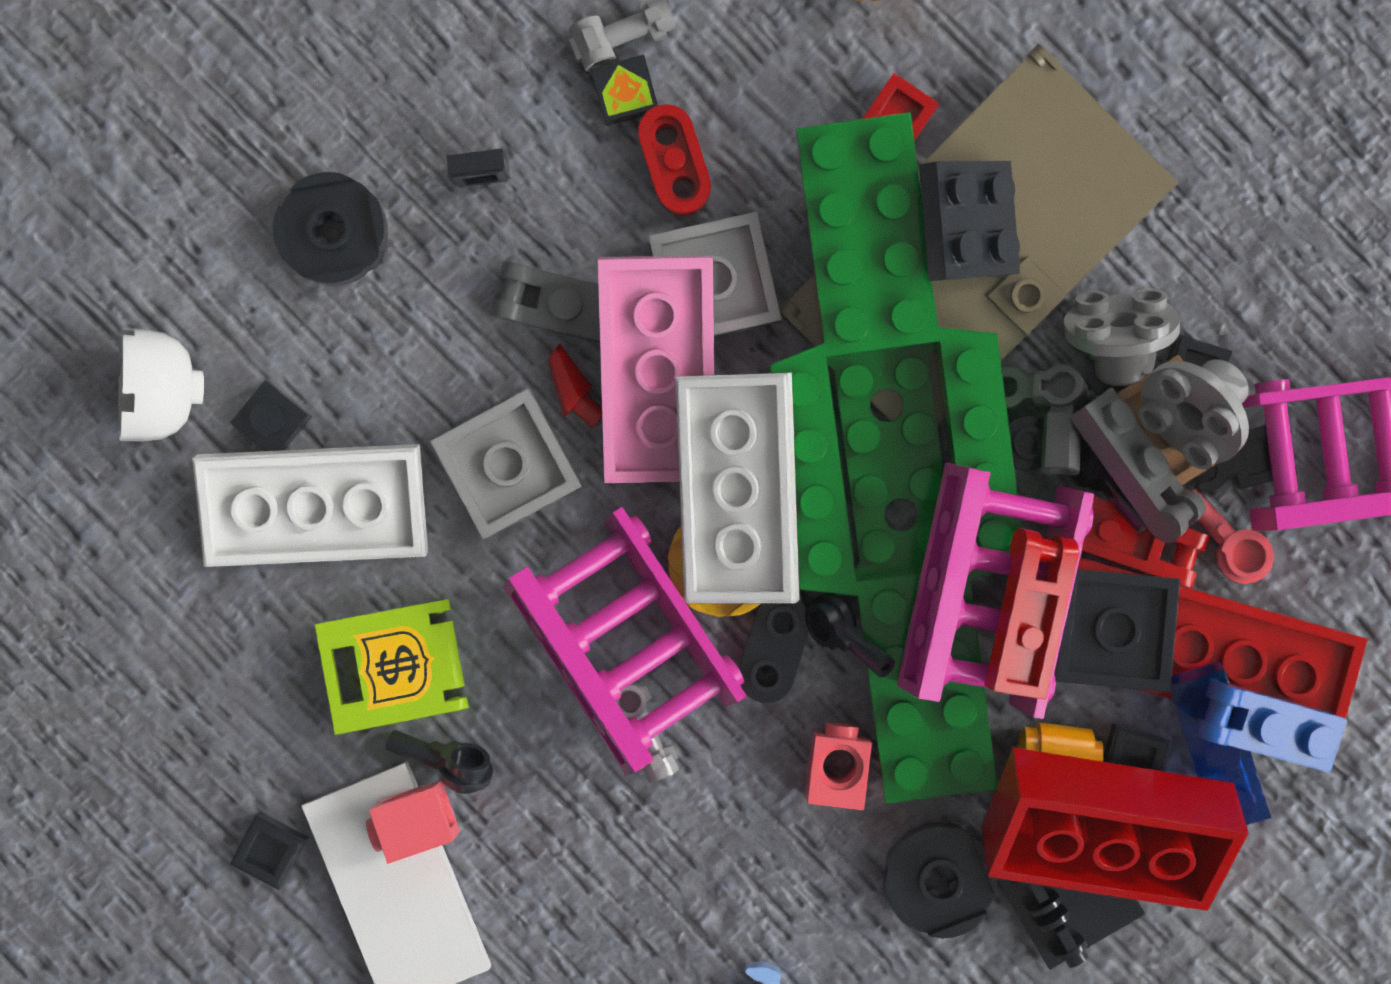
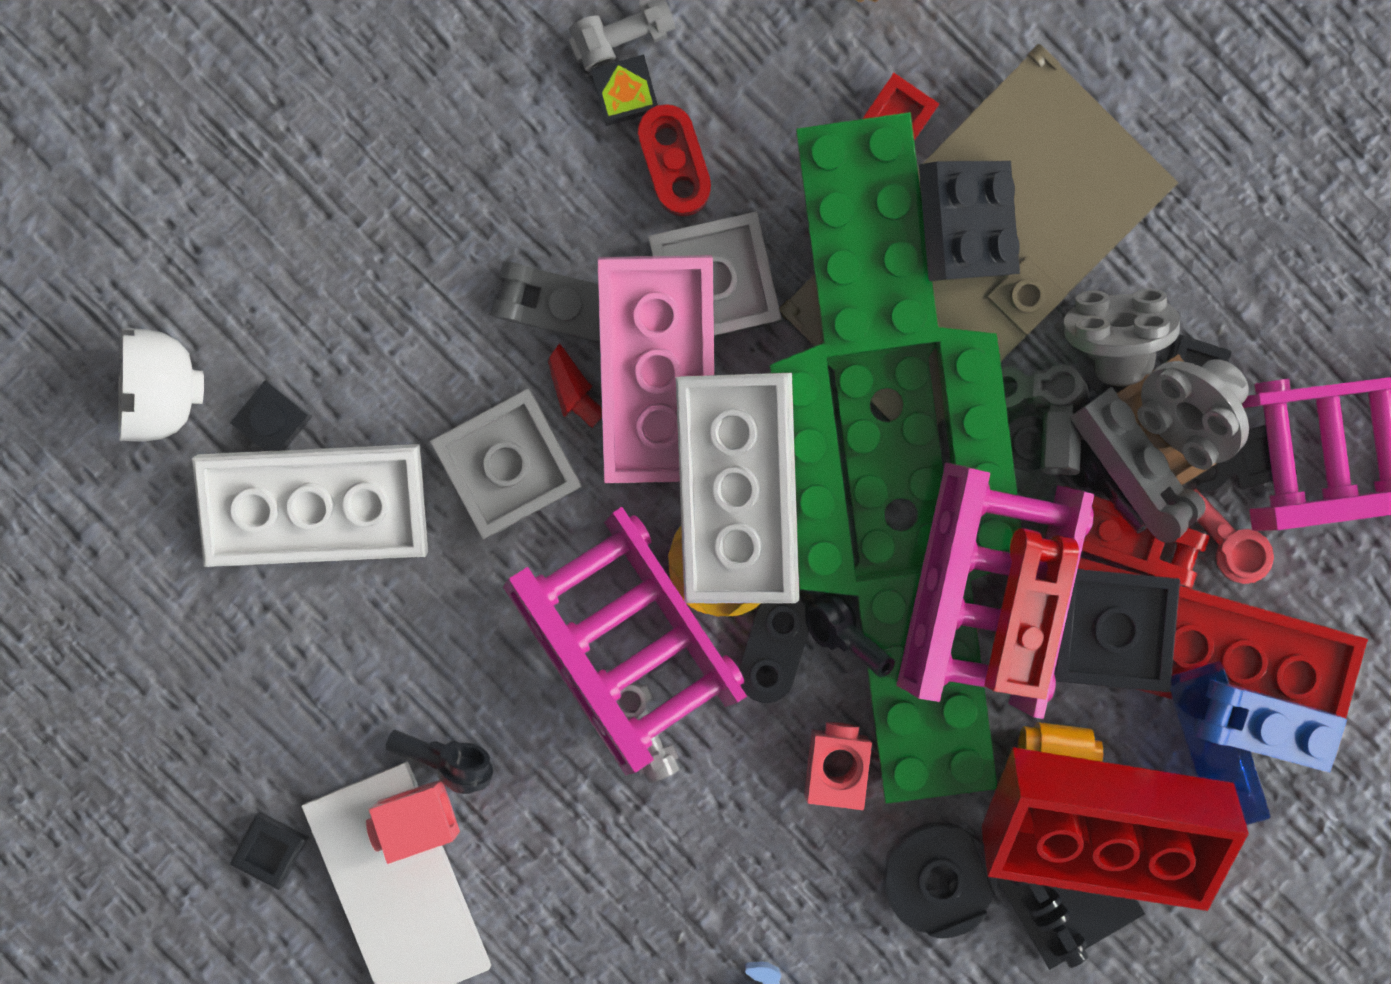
(305, 211): black plate -> none
(400, 666): lime container -> none
(478, 168): black tile -> none
(1135, 748): black tile -> none

